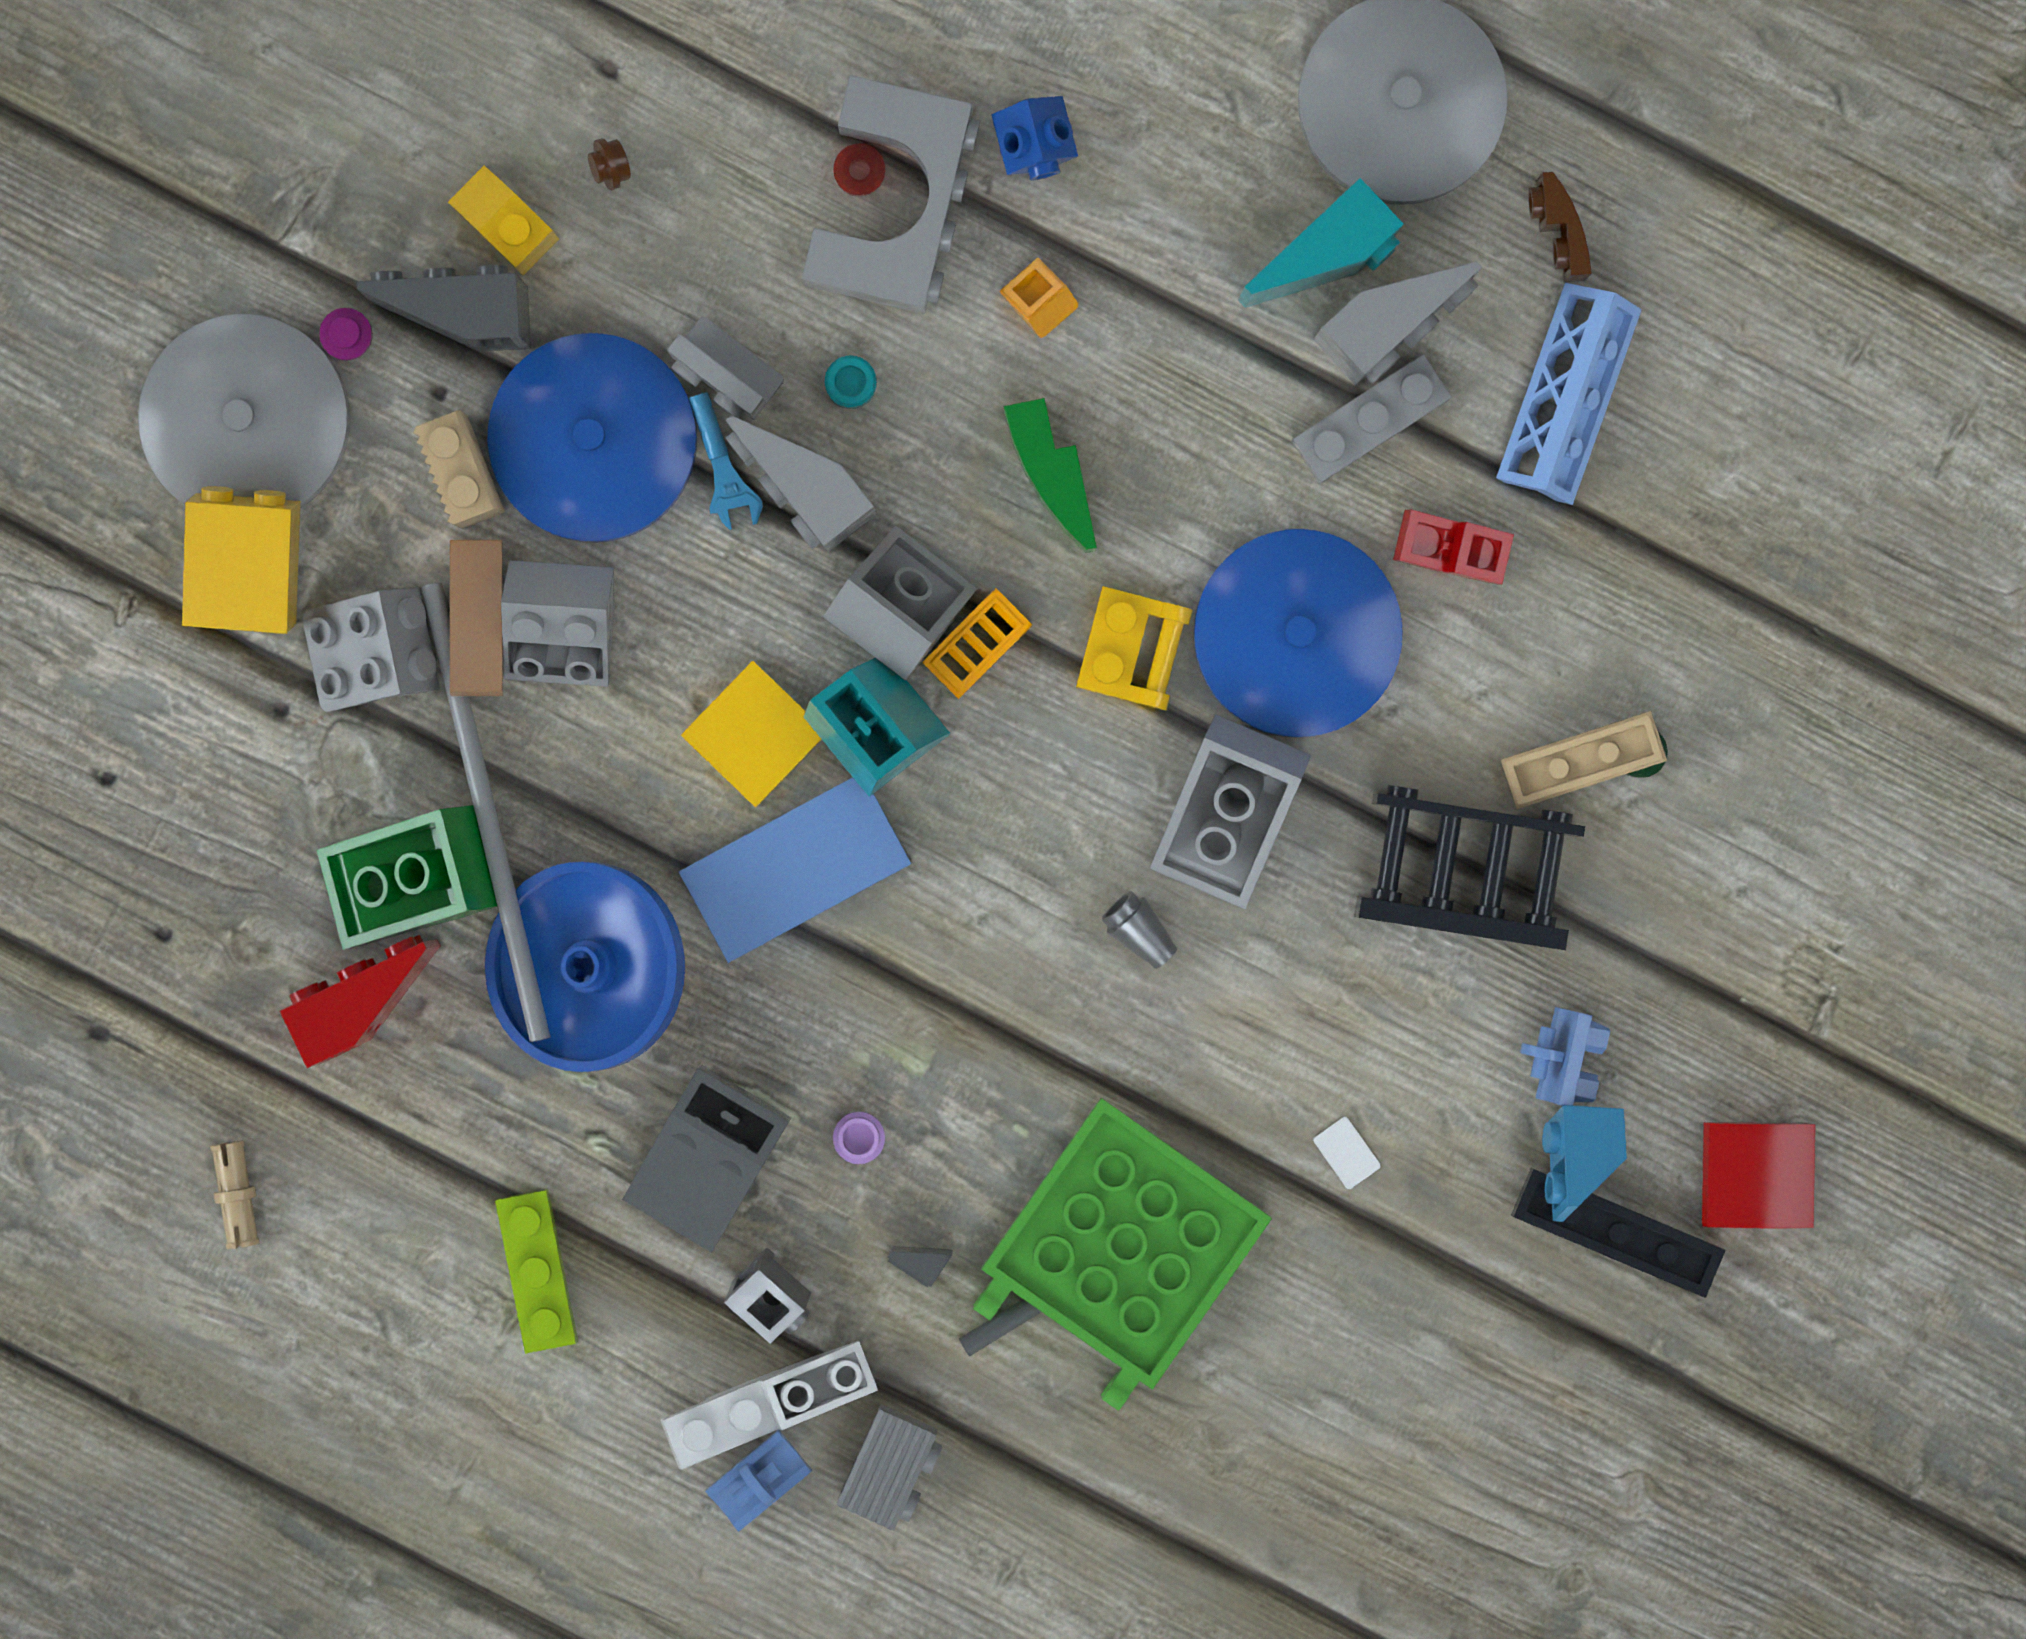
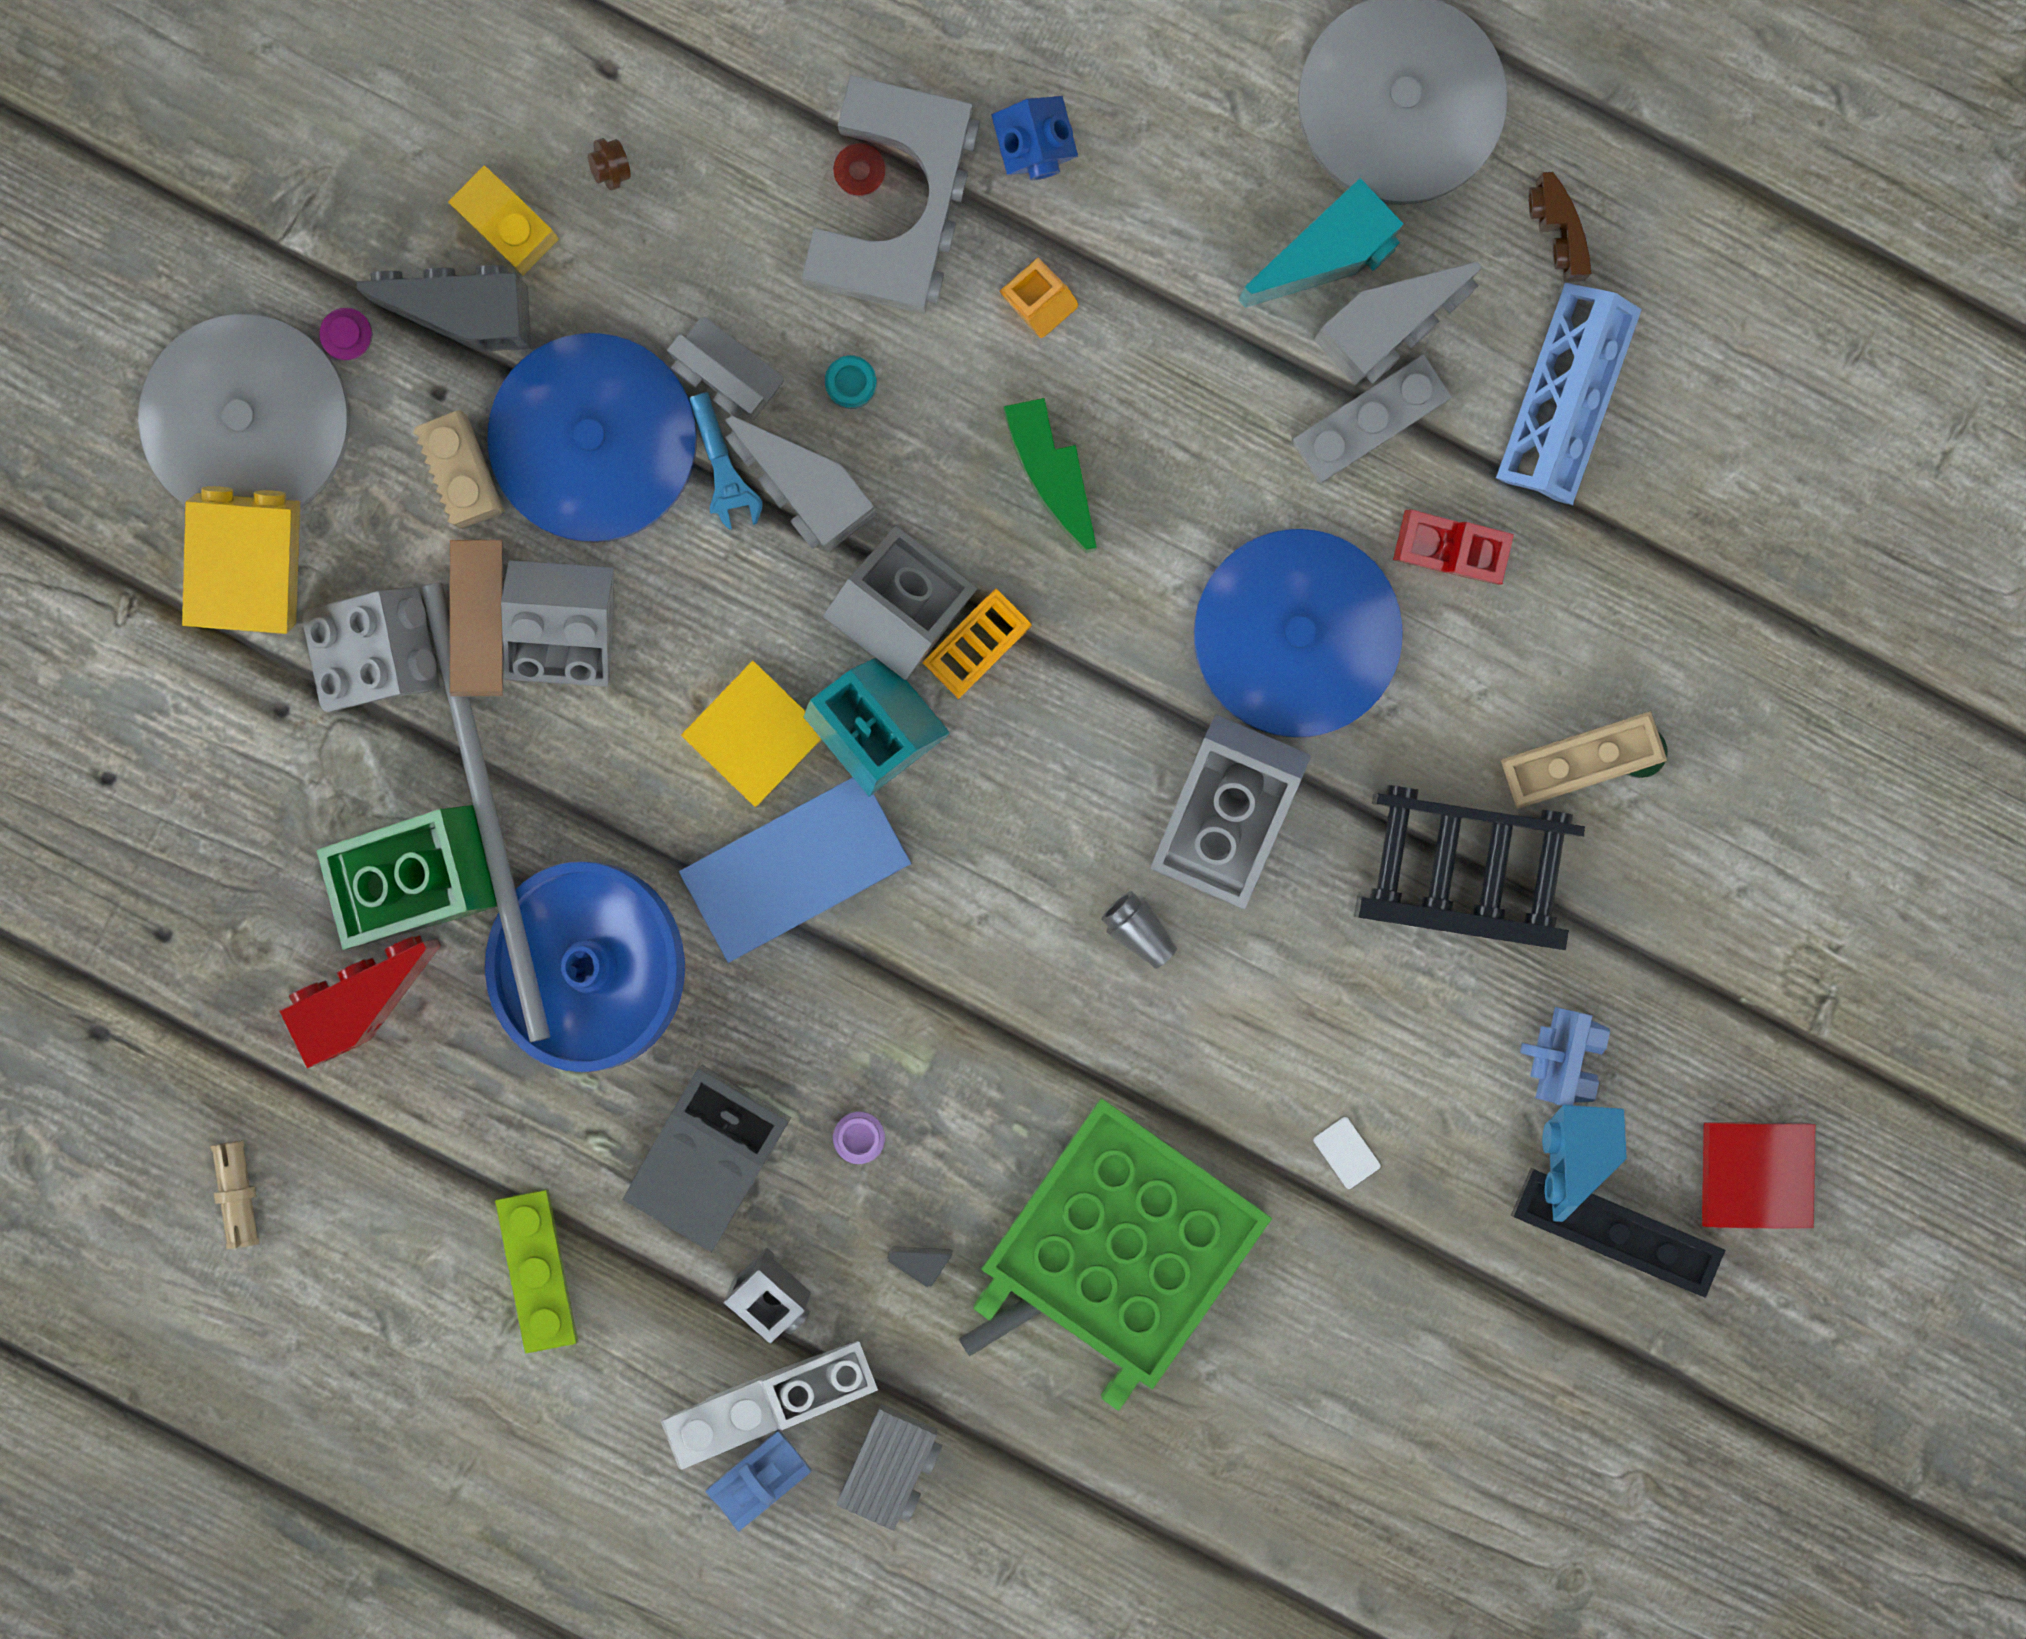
(1116, 645): yellow plate -> none

